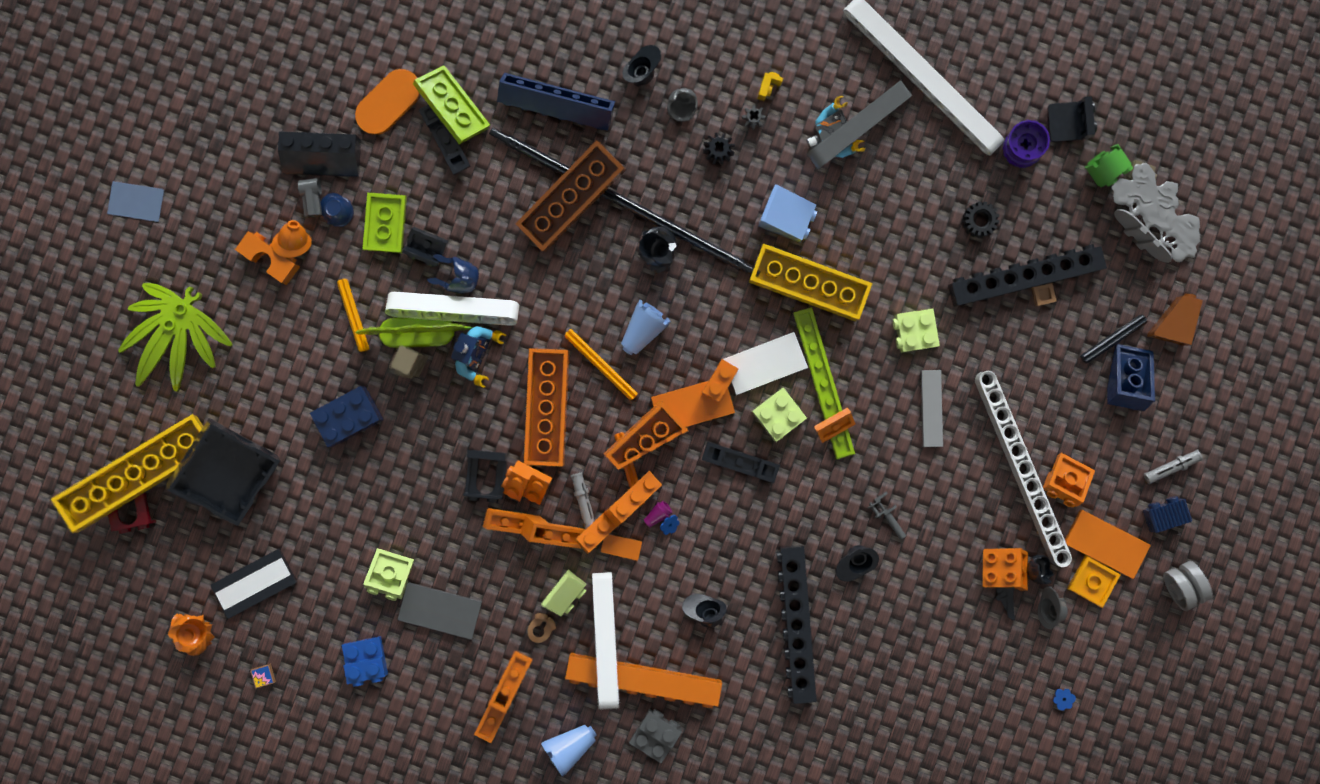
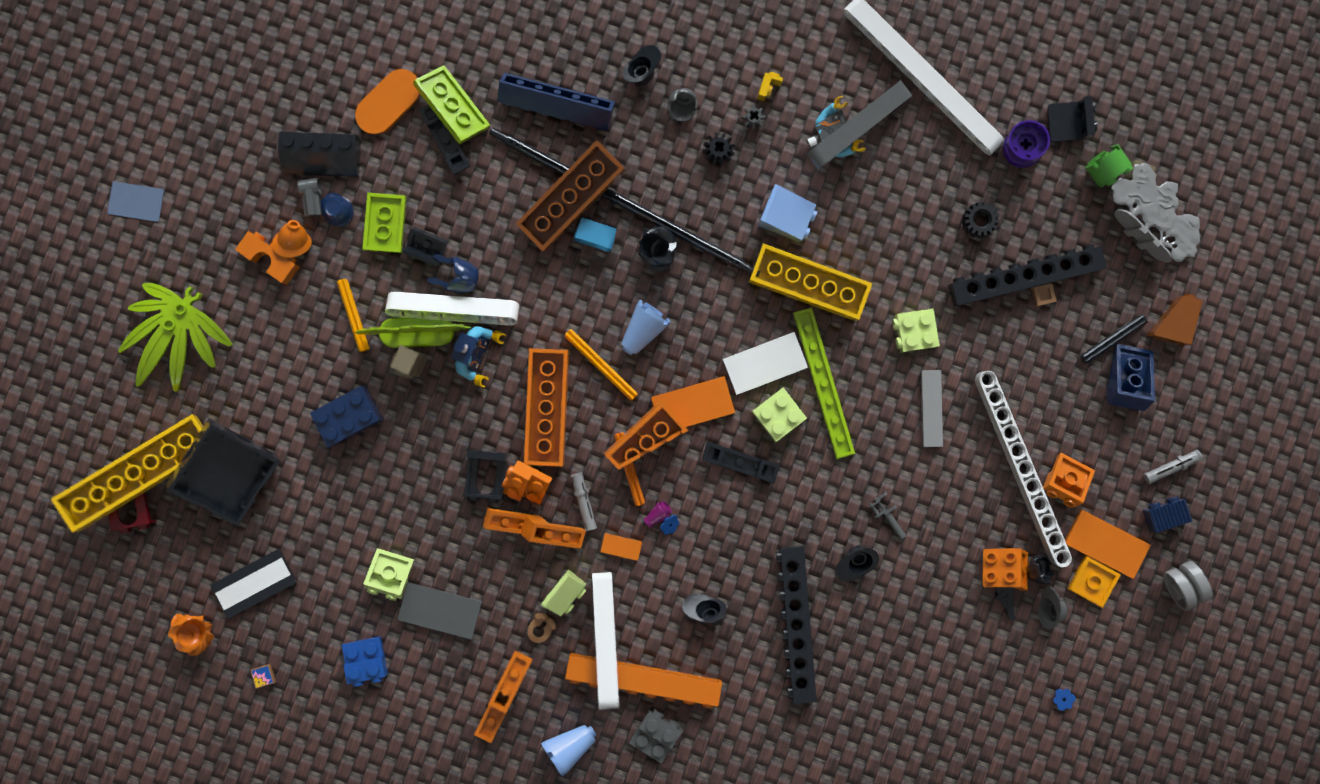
(595, 234): none -> dark azure piece
(618, 512): orange bracket -> none
(720, 380): orange brick -> none
(834, 425): orange plate -> none

